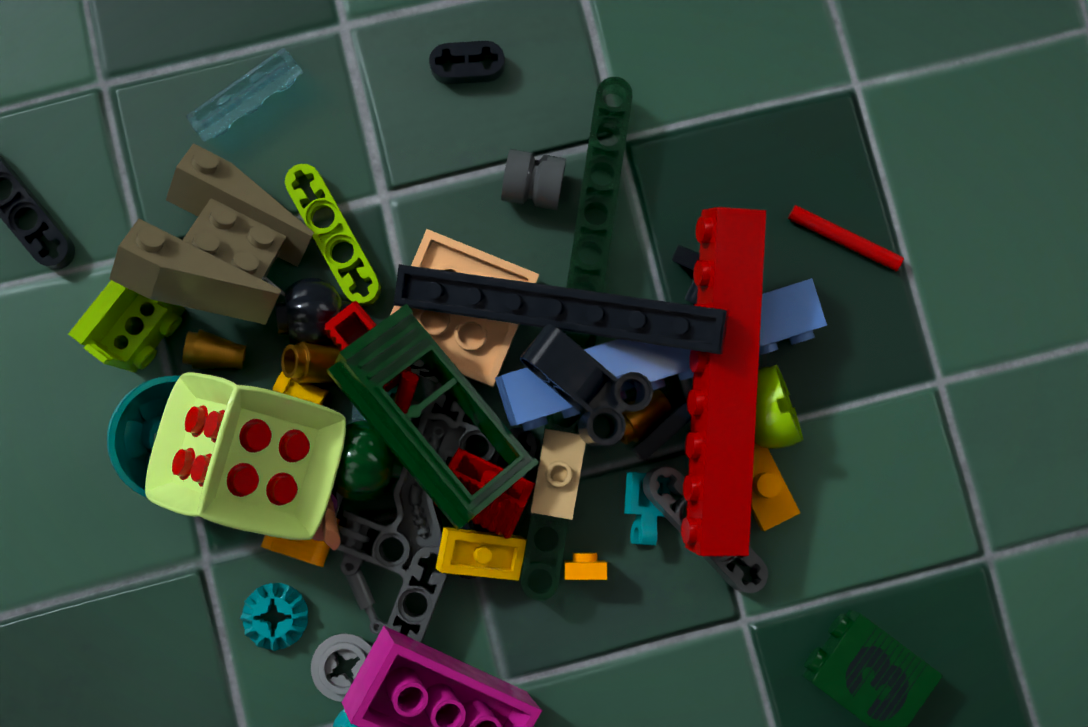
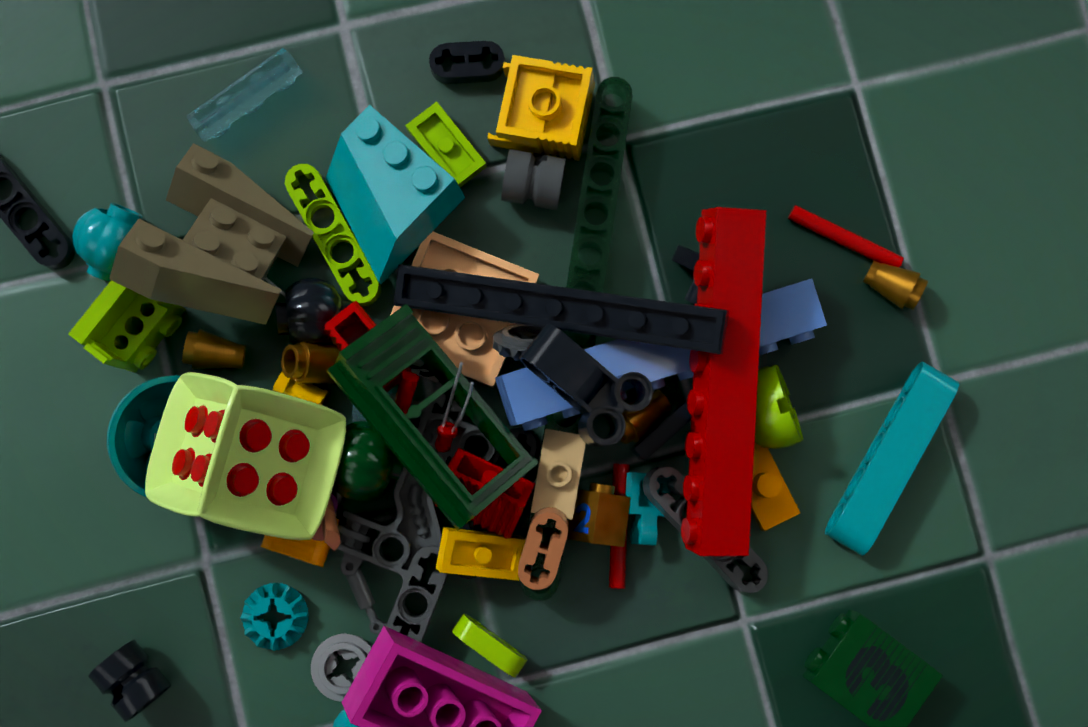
(100, 234): none -> teal plant
(129, 680): none -> black wheel
(388, 190): none -> teal wedge
(446, 144): none -> lime plate
(447, 430): none -> piece
(489, 645): none -> lime beam
(514, 339): none -> dark grey gear
(544, 107): none -> yellow piece
(552, 551): none -> nougat beam
(585, 567): light orange plate -> none
(599, 516): none -> pearl gold brick
(617, 567): none -> red bar
(891, 458): none -> teal beam
(896, 284): none -> pearl gold cone

